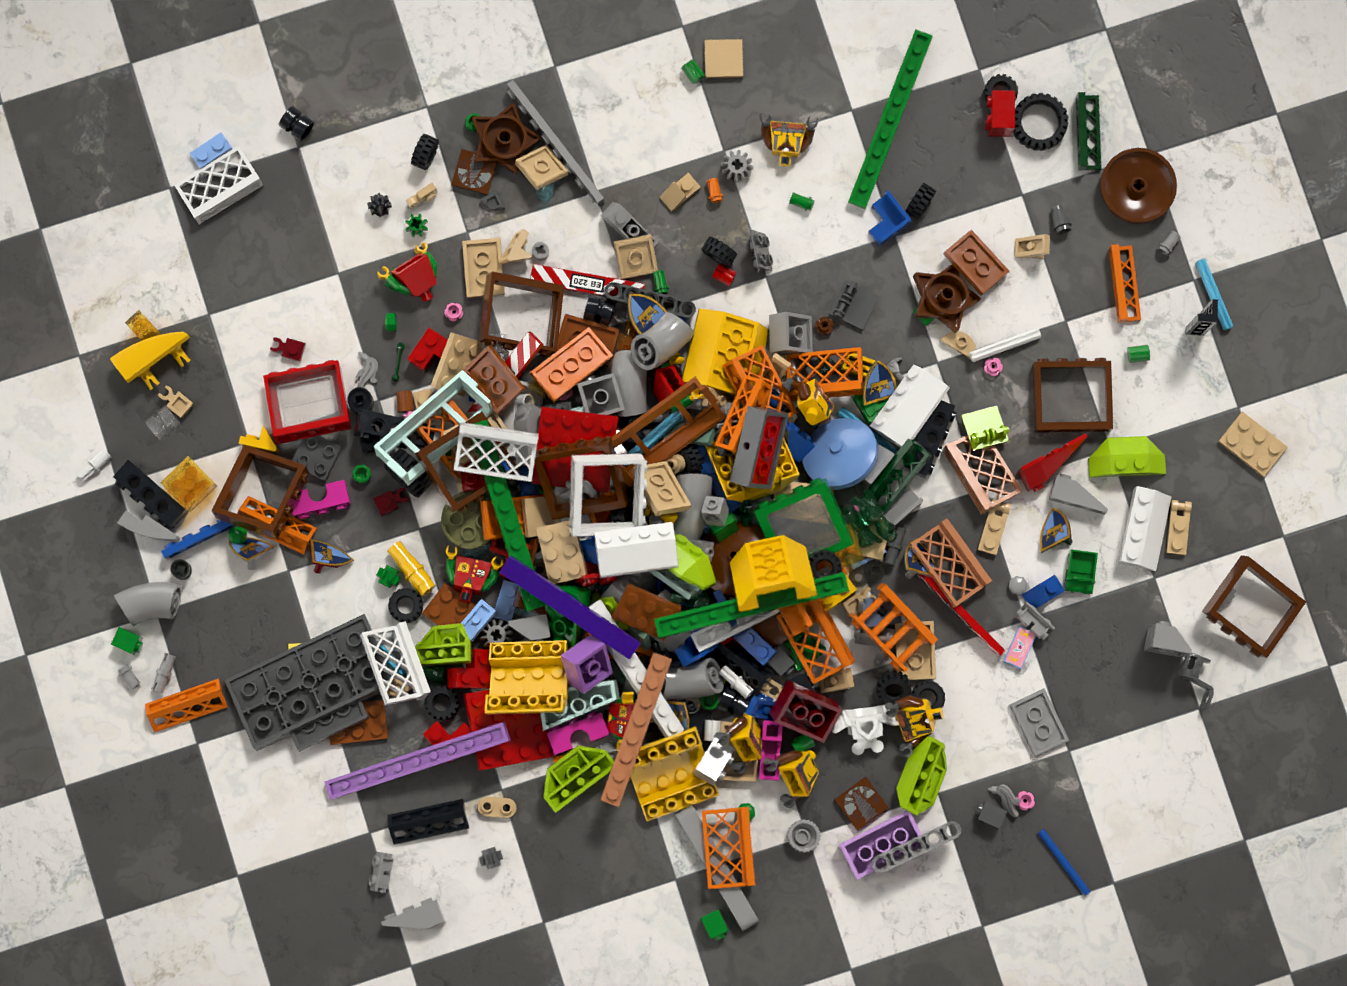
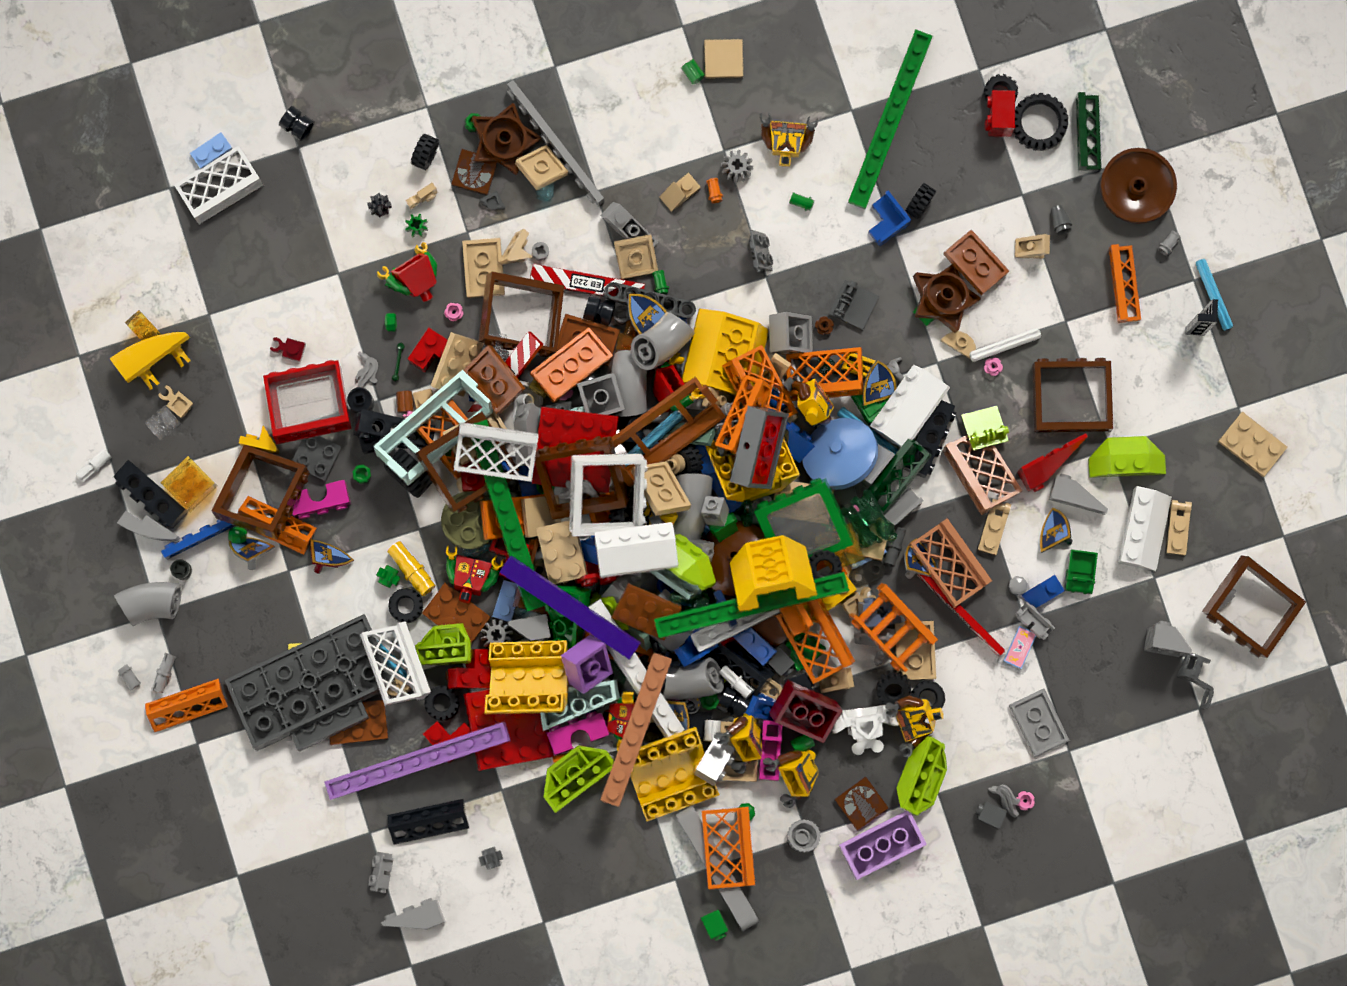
(127, 641): green brick -> none
(388, 502): dark red plate -> none
(435, 674): clear green cone -> none
(478, 619): light blue plate -> none
(497, 807): tan plate -> none
(719, 251): black tyre -> none
(724, 274): red piece -> none
(925, 847): light grey beam -> none
(1064, 862): blue bar -> none
(1138, 353): green piece -> none

